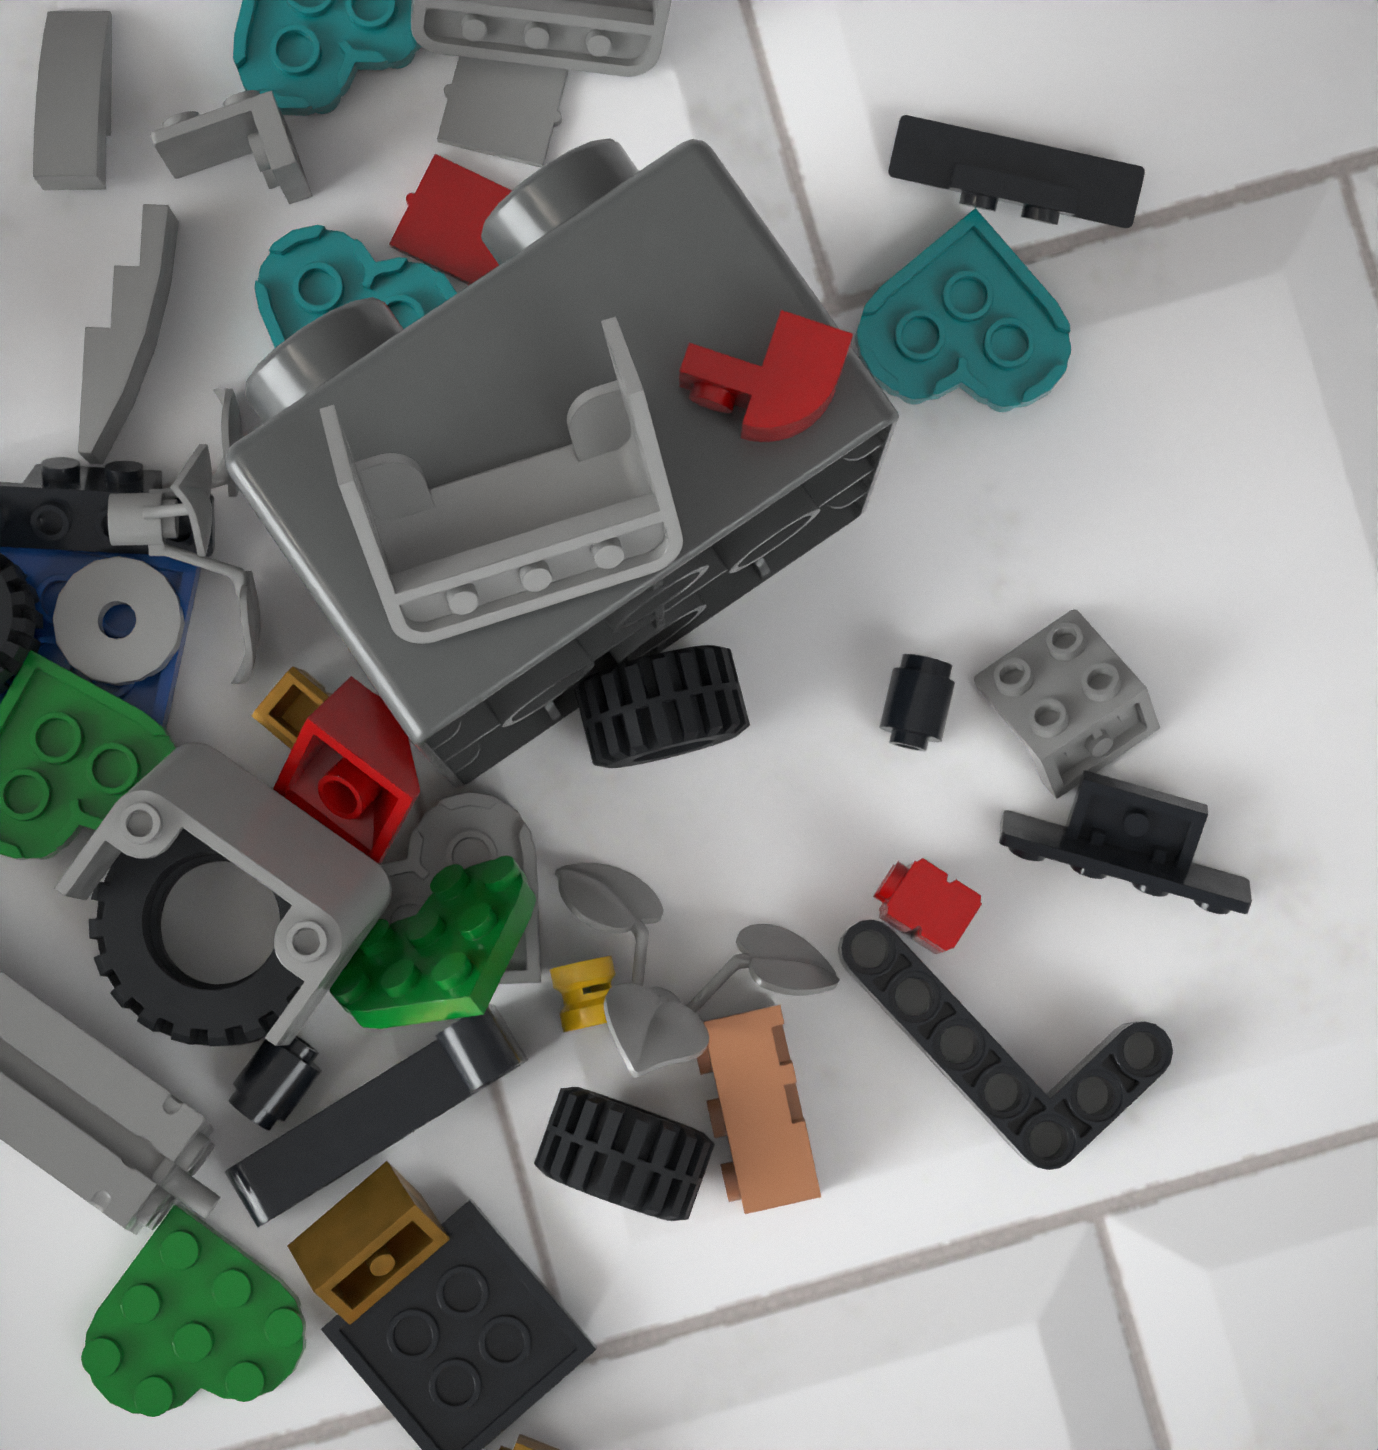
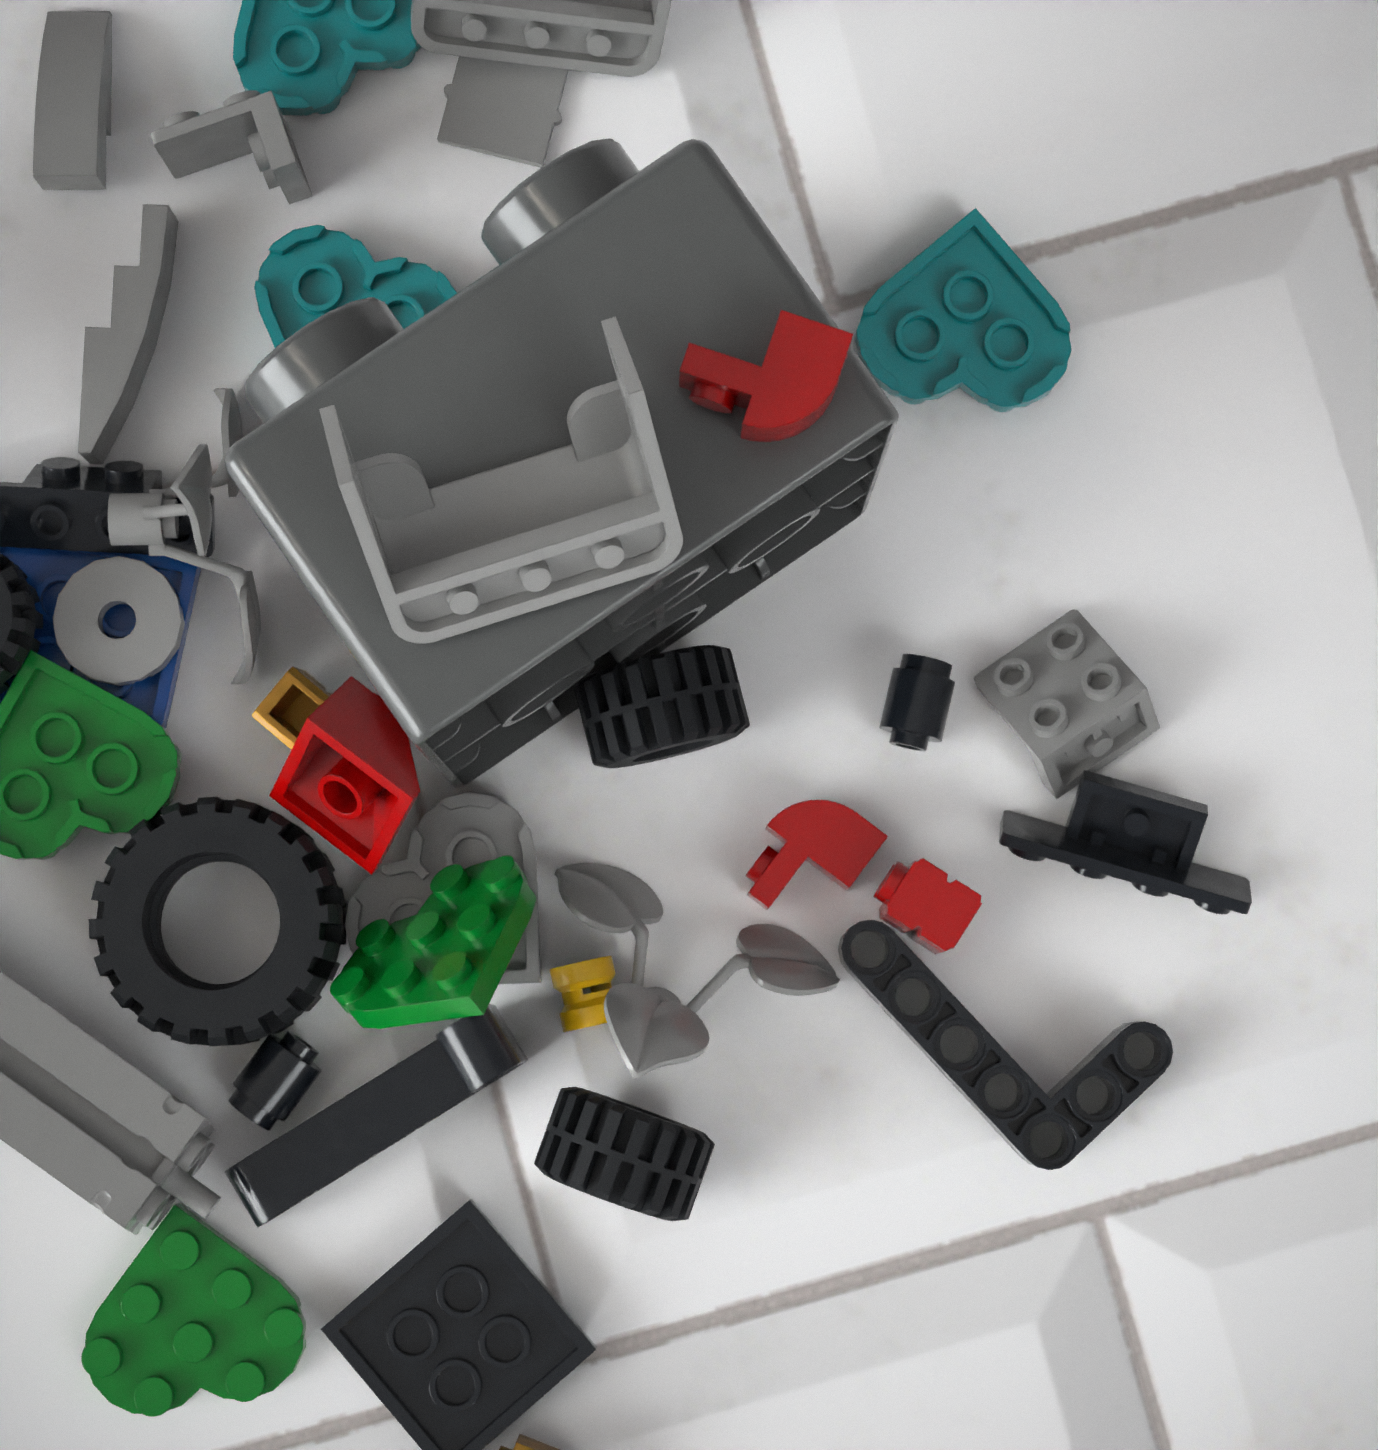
(328, 881): light grey windscreen -> none
(368, 1243): pearl gold brick -> none
(447, 221): red piece -> none
(758, 1111): nougat wedge -> none
(825, 836): none -> red brick
(1016, 172): black bracket -> none

